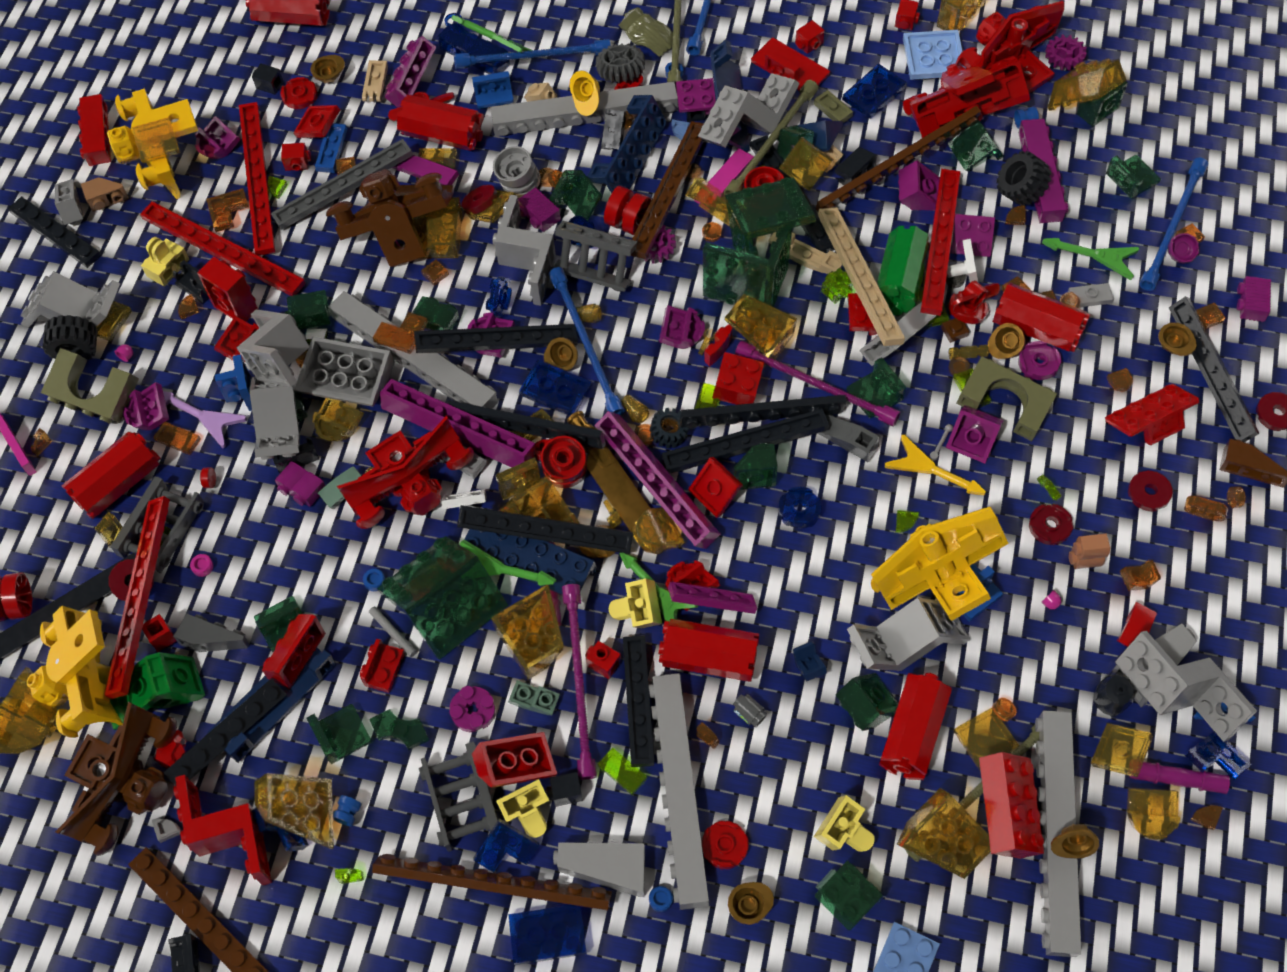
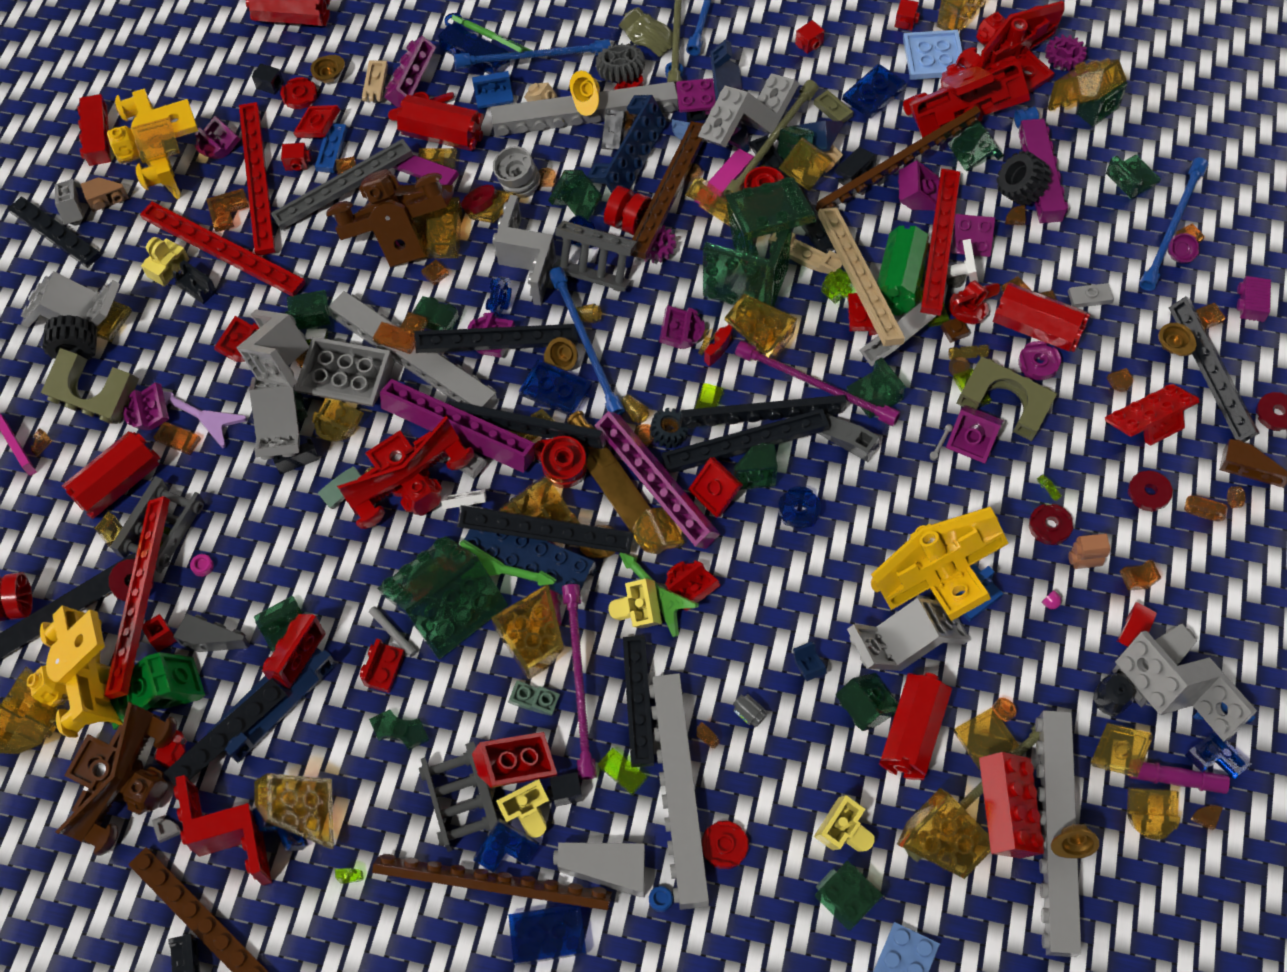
(124, 352): dark pink hinge -> none
(187, 307): clear orange tile -> none
(208, 477): red tile -> none
(227, 289): red brick -> none
(236, 383): blue bracket -> none
(276, 186): clear neon green tile -> none
(299, 484): magenta brick -> none
(340, 733): clear green bracket -> none
(346, 810): blue wheel -> none
(373, 579): blue tile -> none
(476, 720): magenta plate -> none
(517, 478): clear yellow tile -> none
(539, 210): magenta brick -> none
(553, 177): clear orange tile -> none
(603, 659): red brick -> none
(614, 518): clear yellow hand -> none
(708, 649): red brick -> none
(711, 232): clear orange tile -> none
(712, 597): magenta tile -> none
(738, 379): red brick -> none
(750, 902): pearl gold piece -> none
(784, 61): red bracket -> none
(905, 520): clear neon green tile -> none
(918, 462): yellow piece -> none
(1006, 341): pearl gold piece -> none
(1071, 299): clear orange tile -> none
(1109, 257): bright green piece -> none

